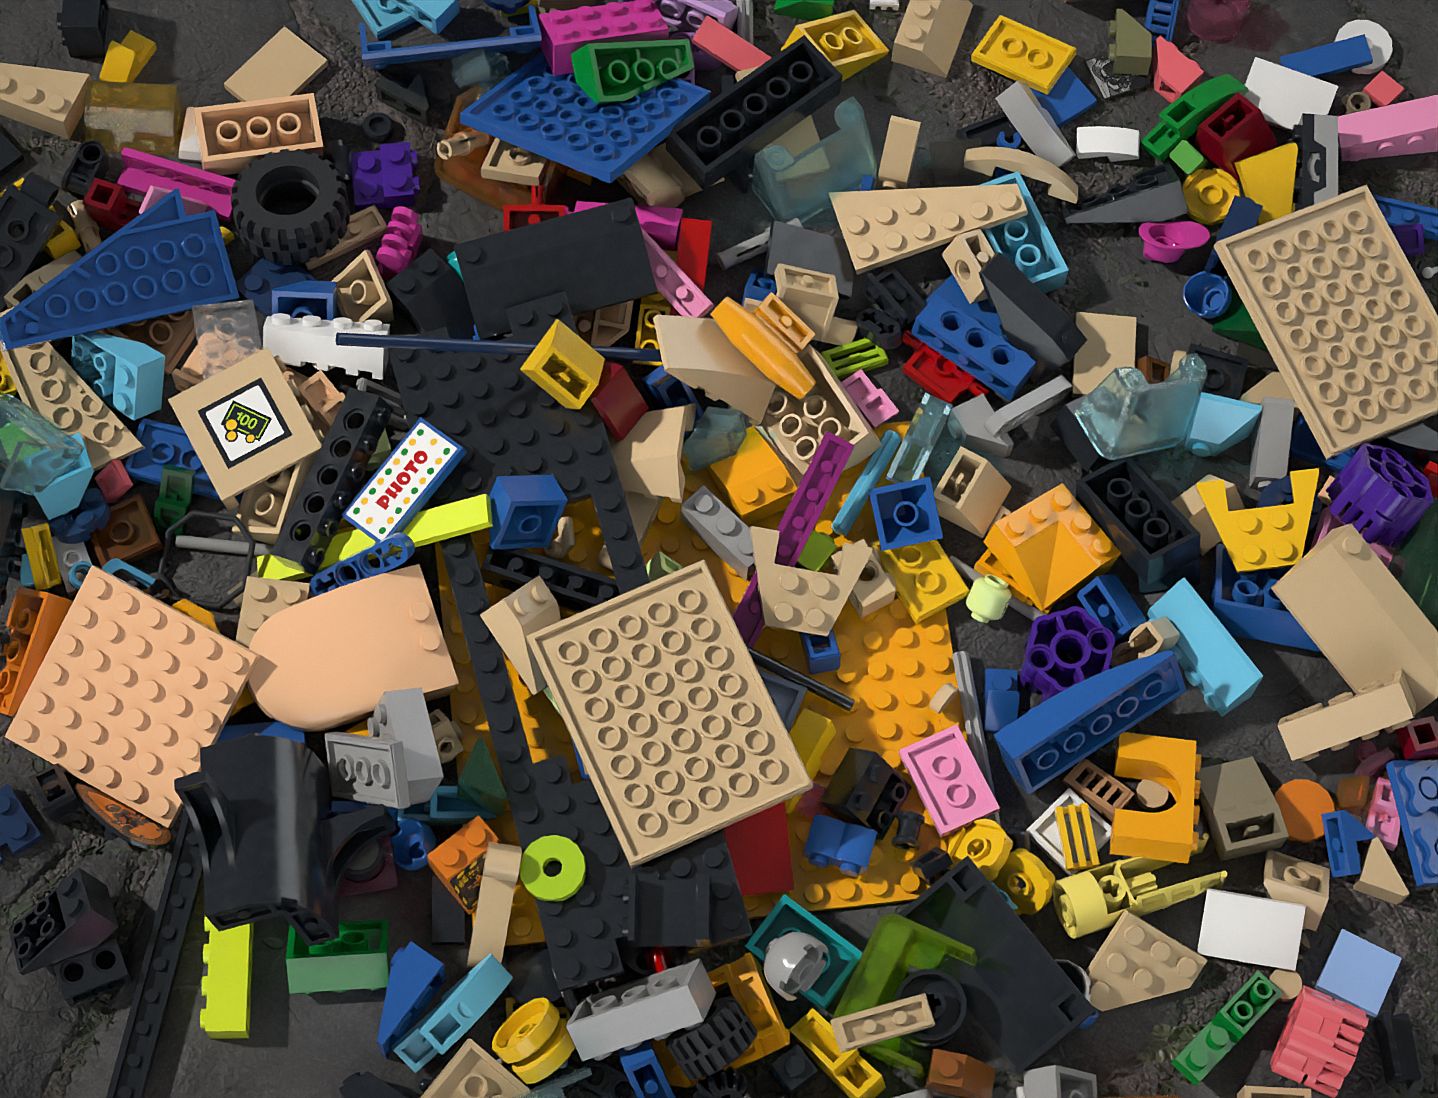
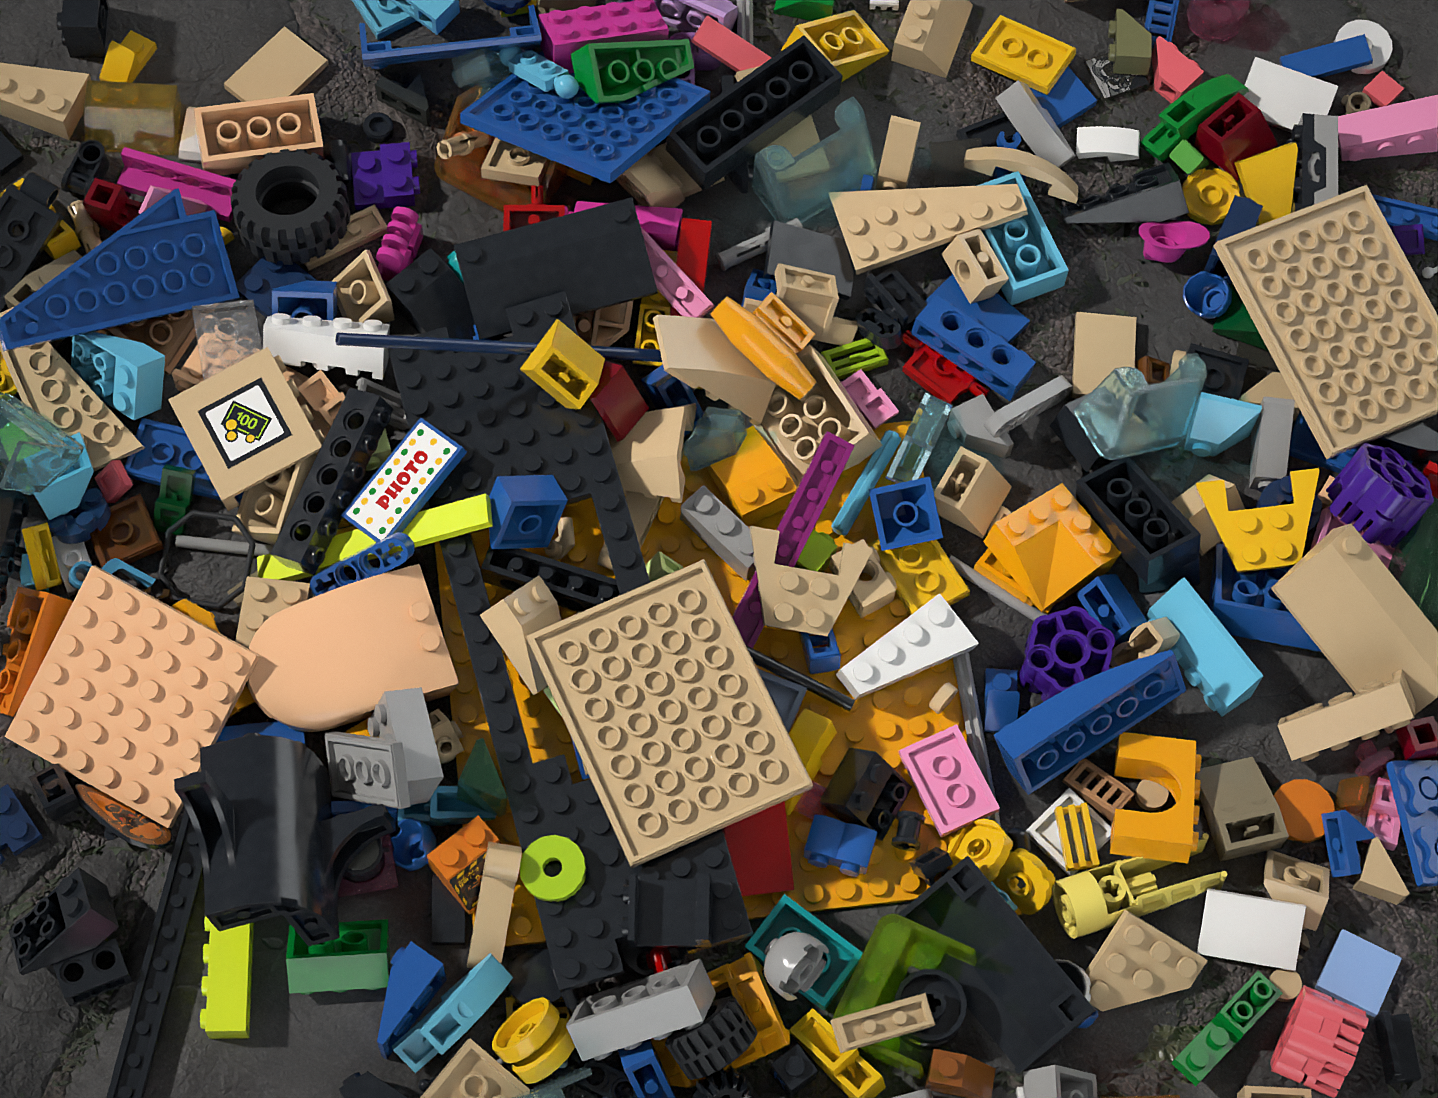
(539, 71): none -> medium azure plate
(916, 644): none -> white wedge
(988, 598): yellowish green head -> none
(1030, 317): black wedge -> none

